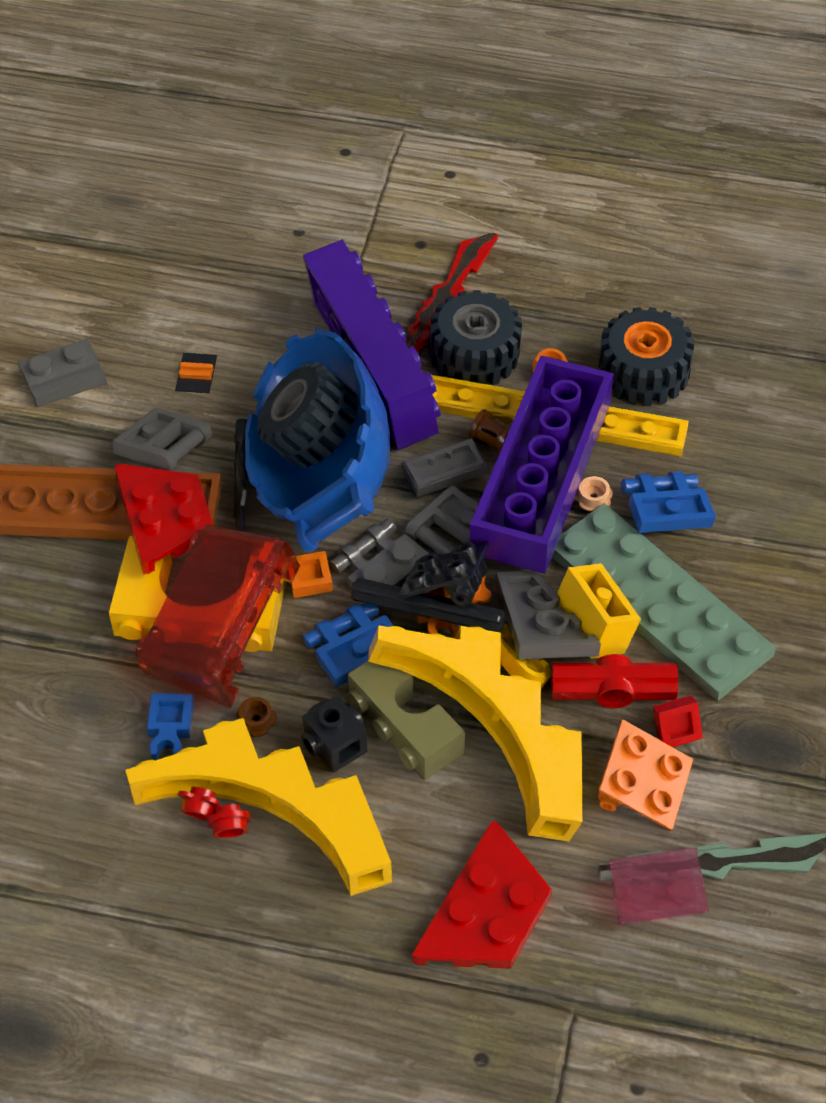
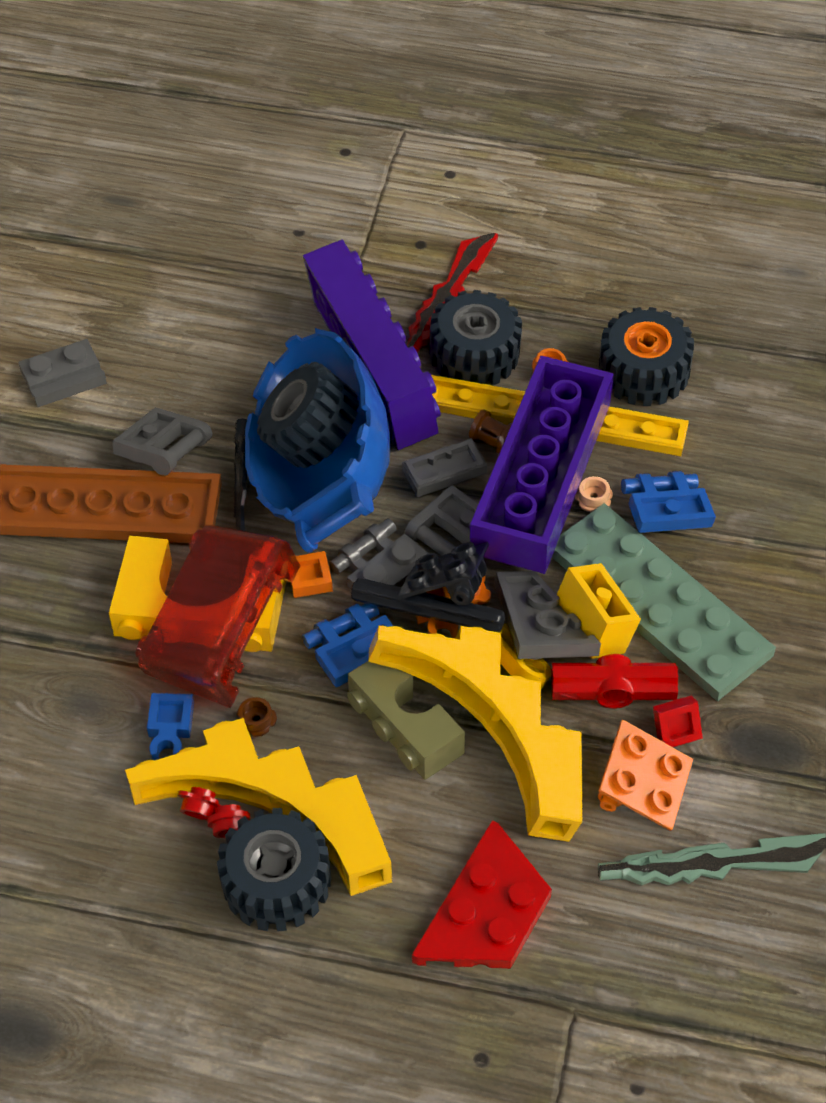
(161, 511): red wing -> none
(196, 373): black piece -> none
(274, 869): none -> black wheel
(334, 733): black brick -> none
(658, 886): clear pink plate -> none

